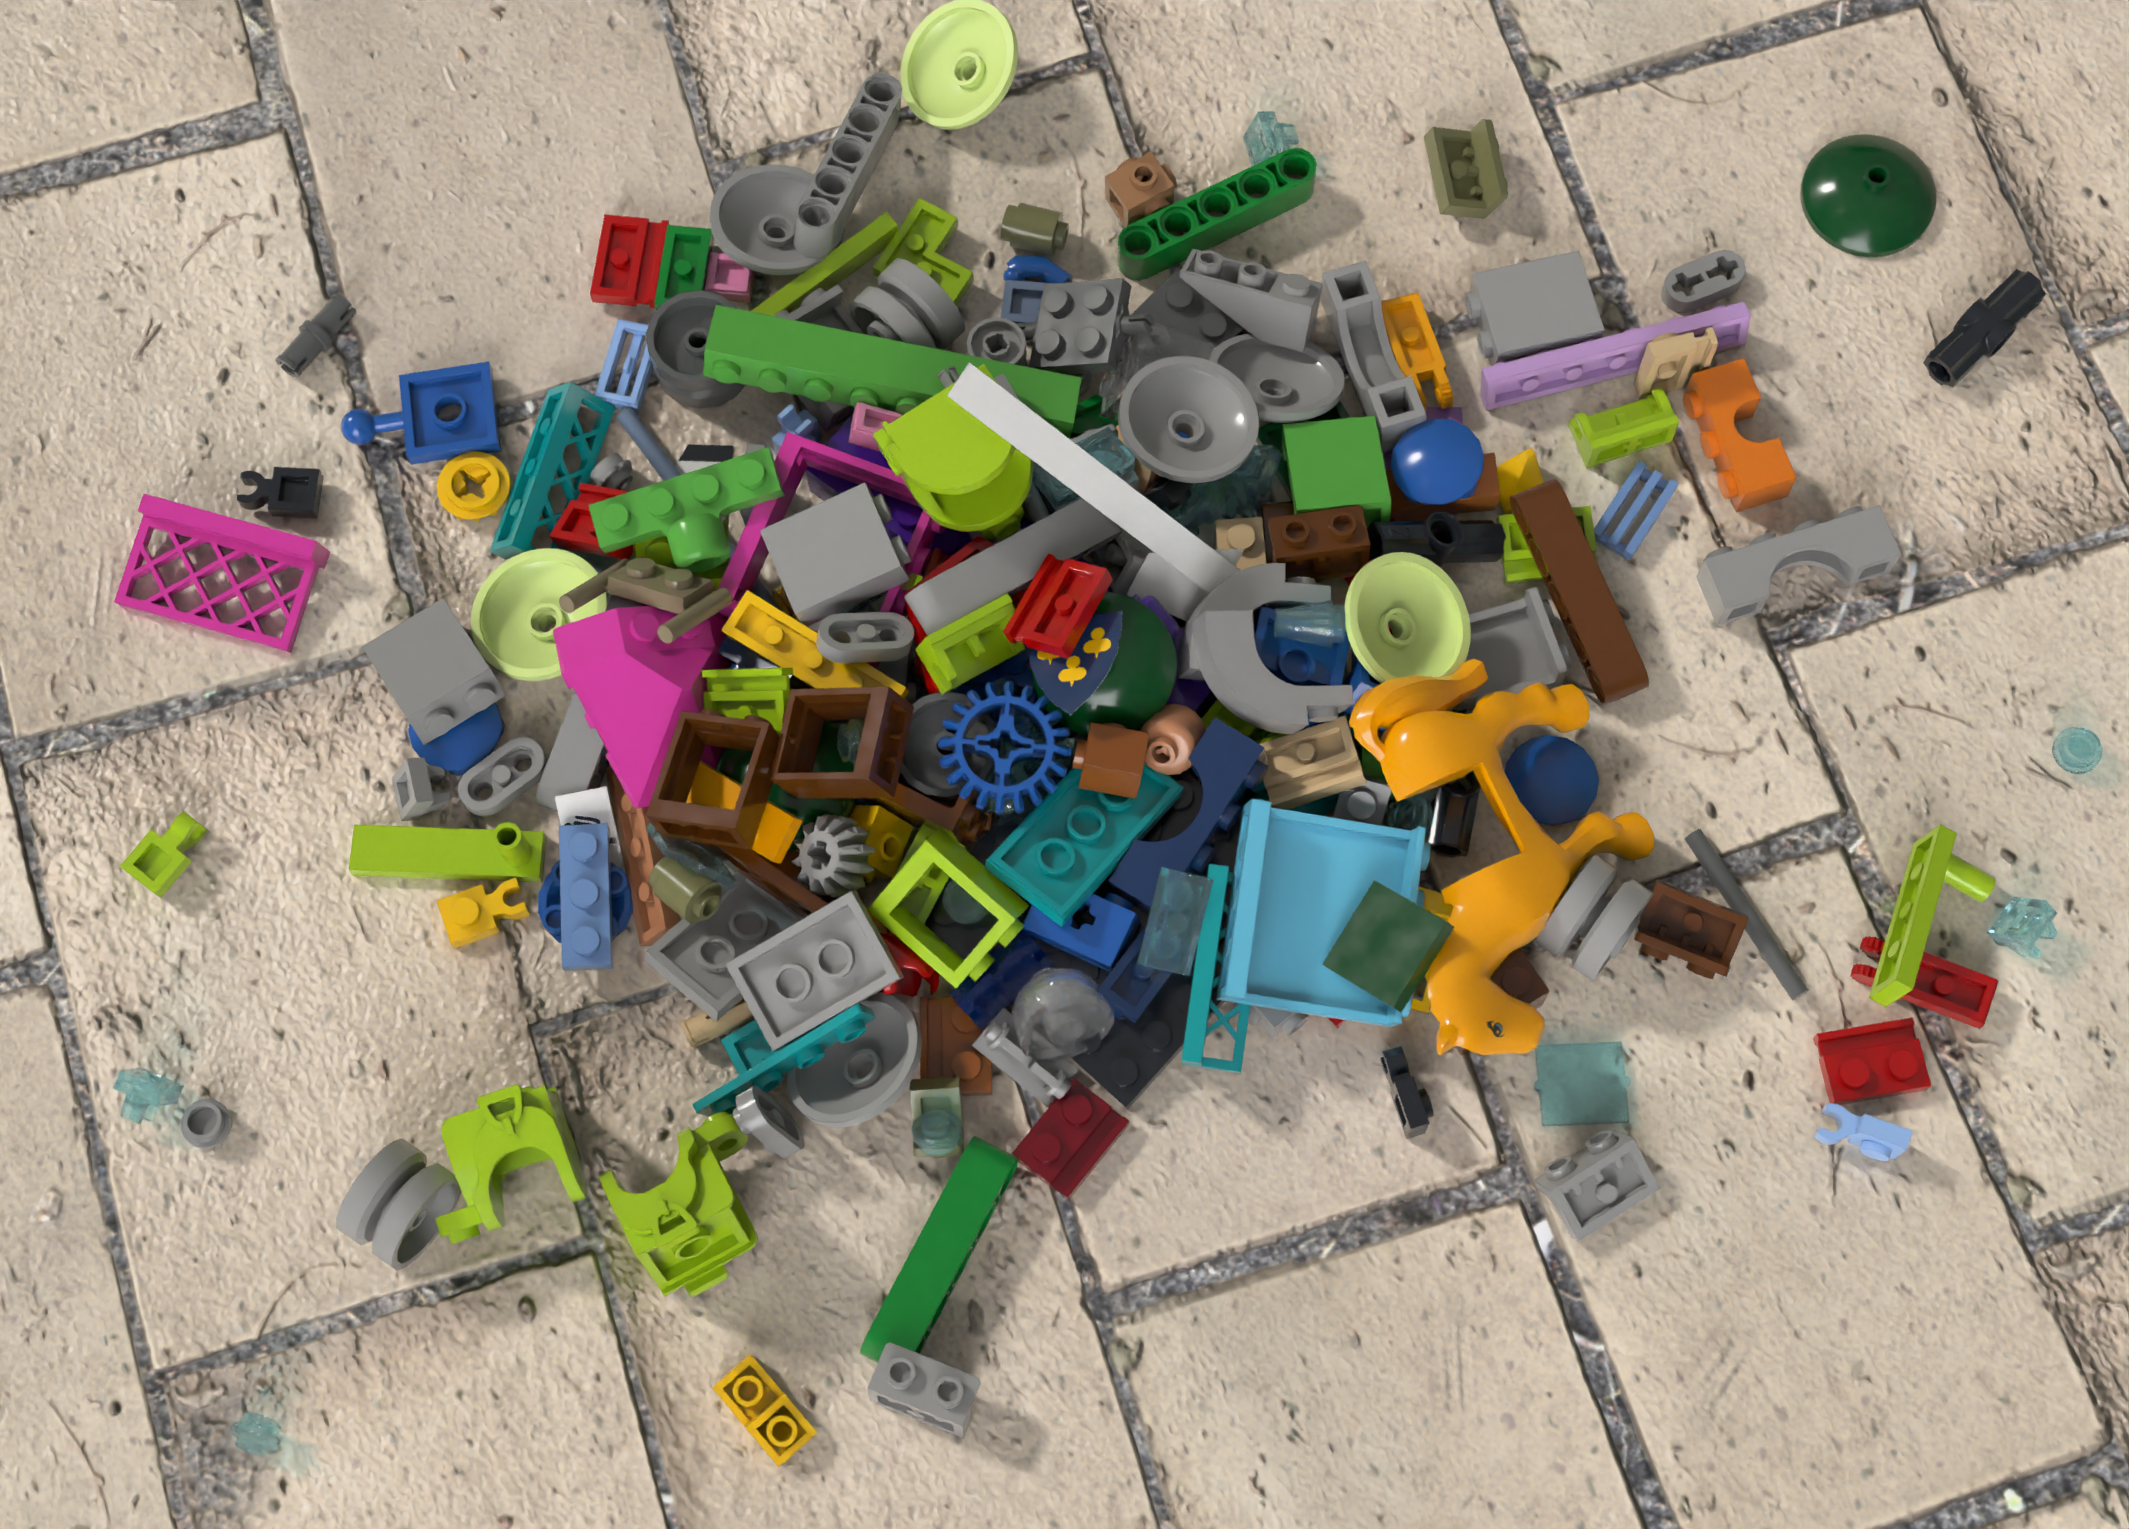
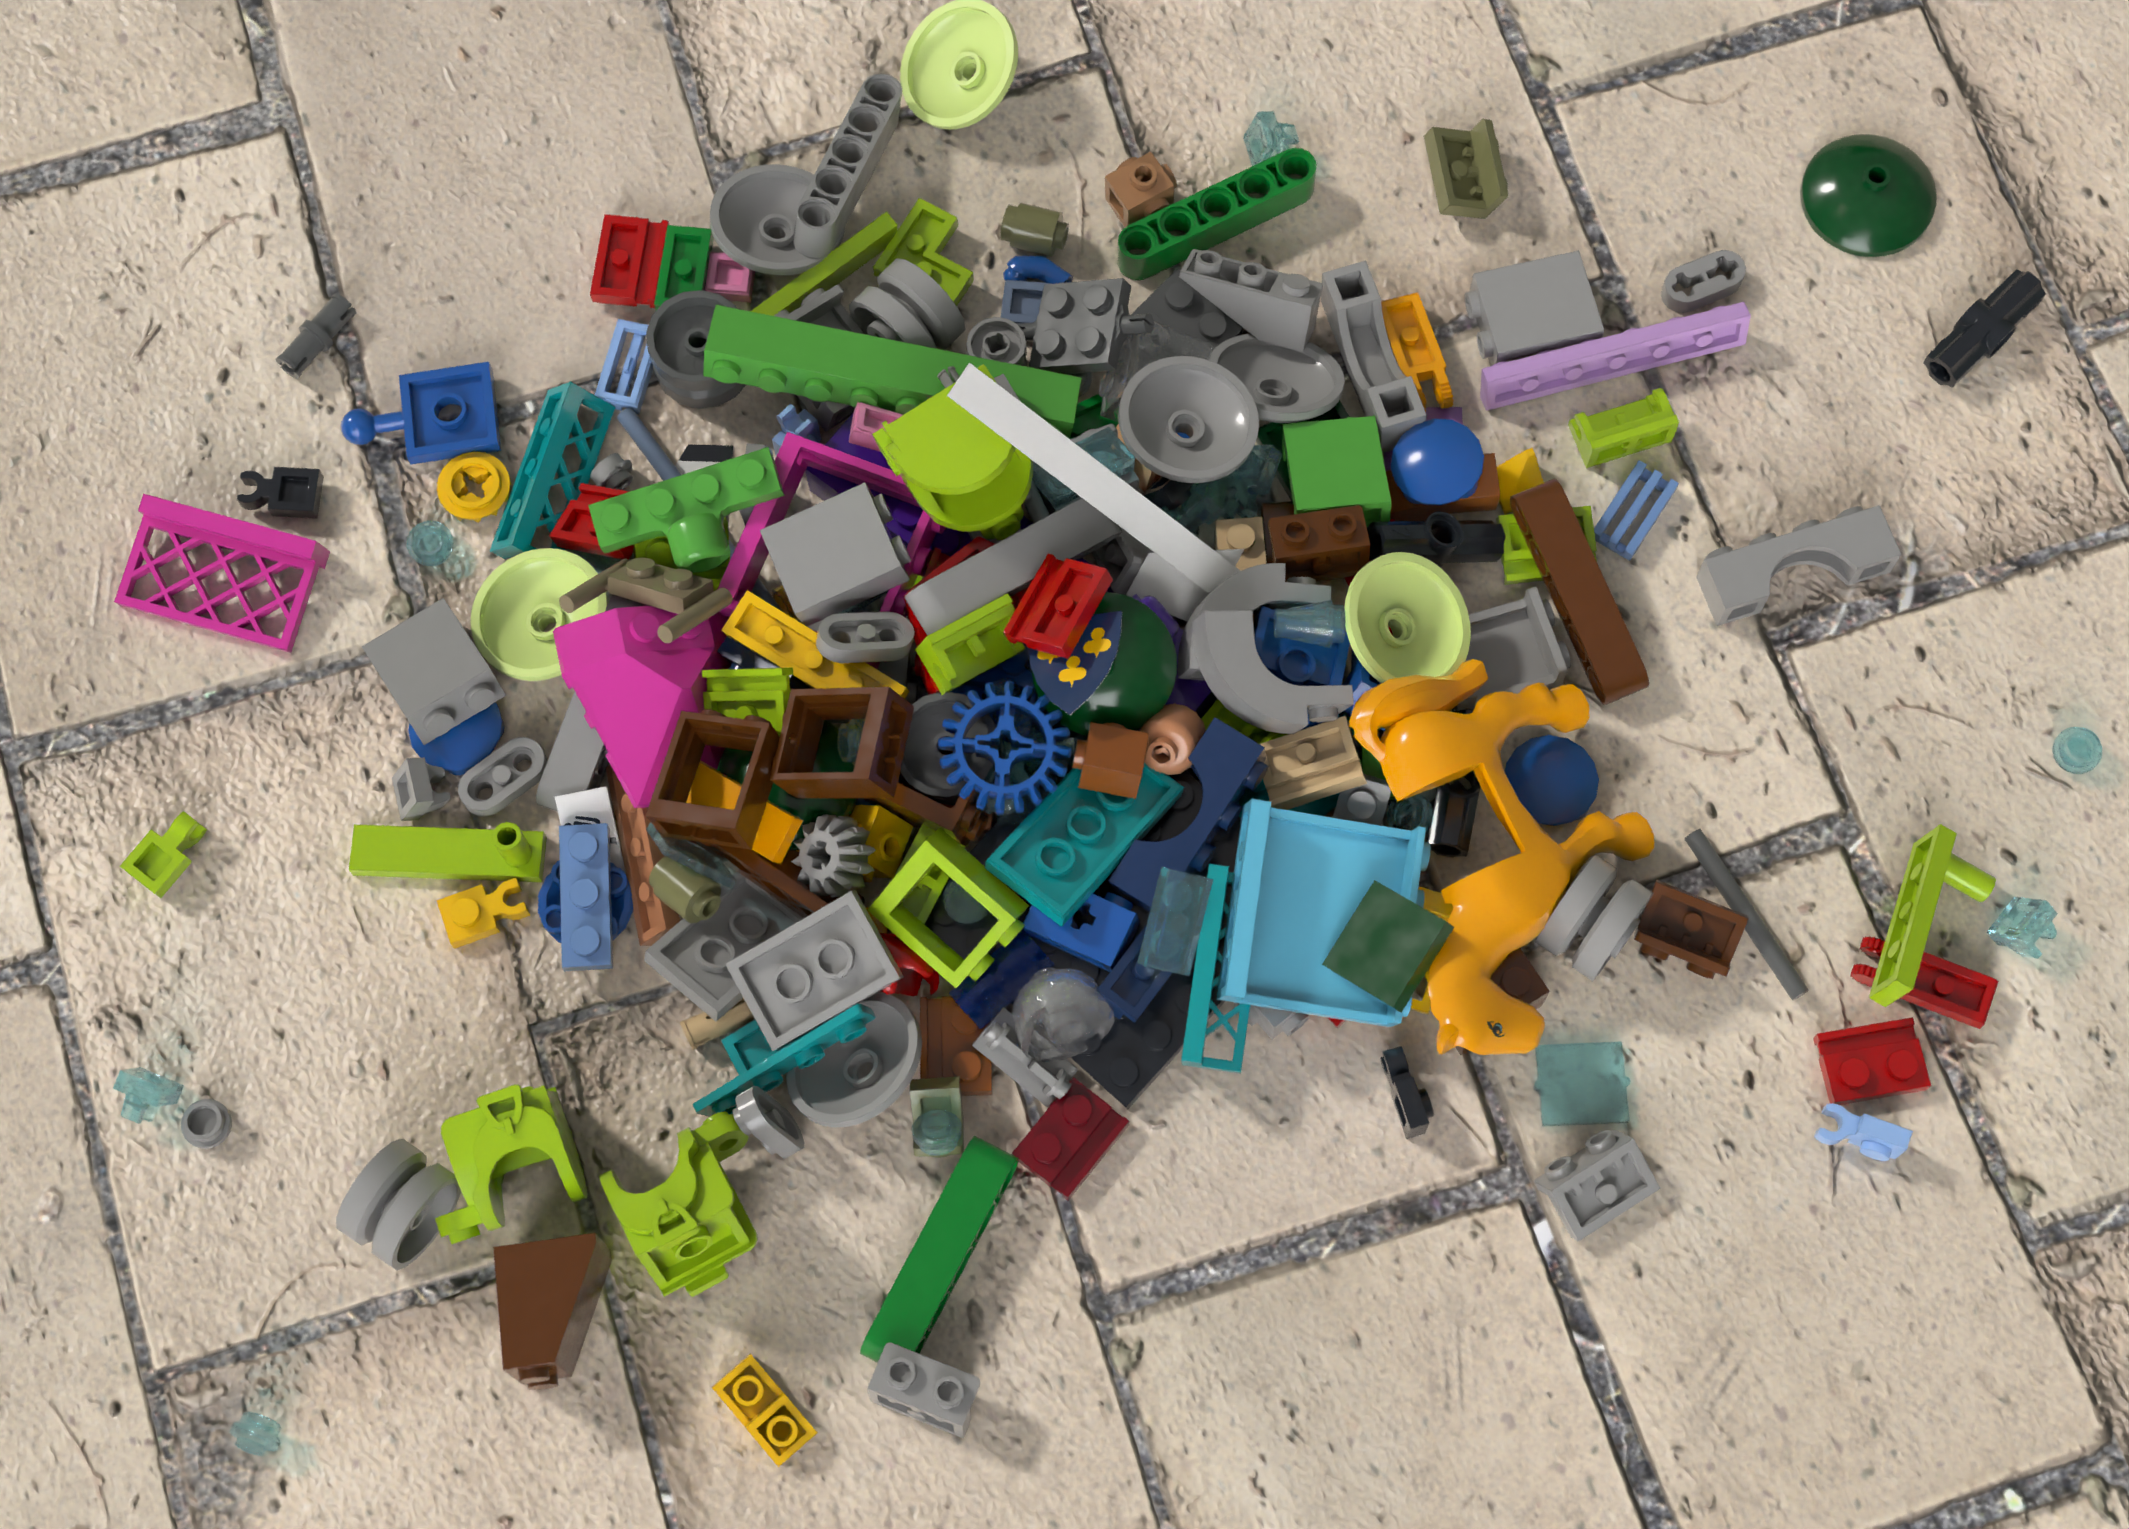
(430, 543): none -> clear light blue plate
(547, 1304): none -> reddish brown slope
(1673, 360): tan plate -> none
(1747, 469): orange arch -> none

